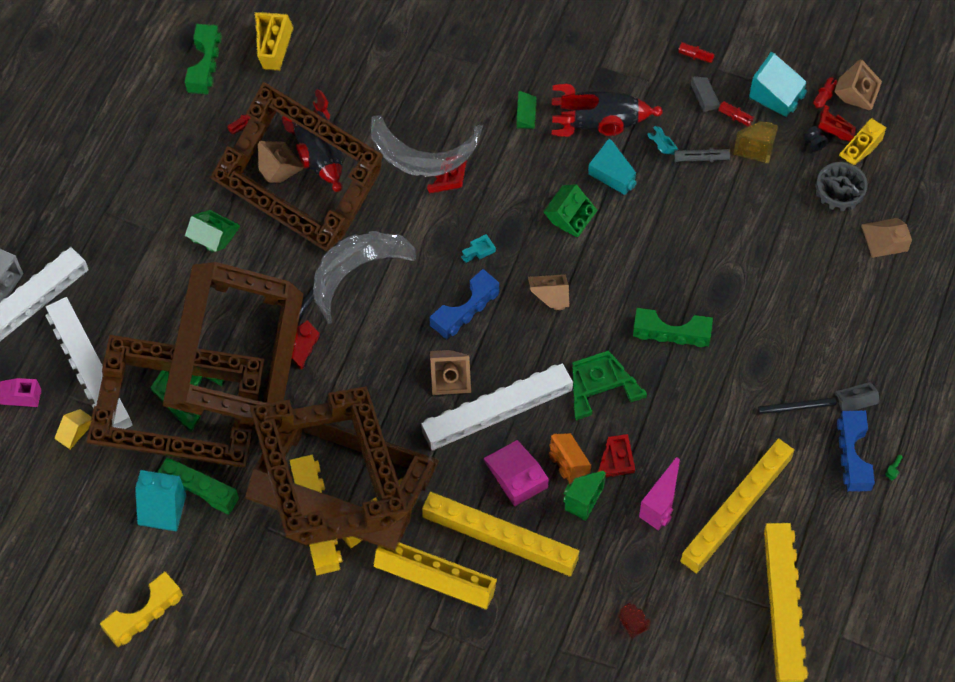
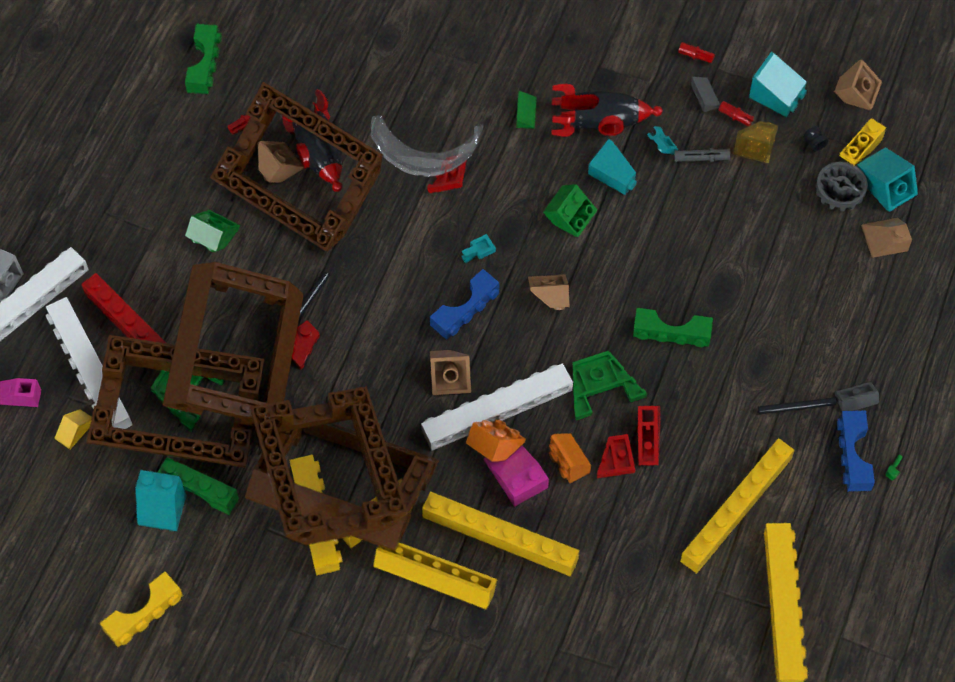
(118, 310): none -> red brick
(272, 38): yellow wedge -> none
(350, 254): clear windscreen -> none
(494, 439): none -> orange slope
(583, 494): green slope -> none
(633, 620): clear red brick -> none
(648, 435): none -> red slope
(658, 502): dark pink slope -> none
(825, 93): red axle -> none
(836, 125): red wing -> none
(889, 178): none -> teal slope

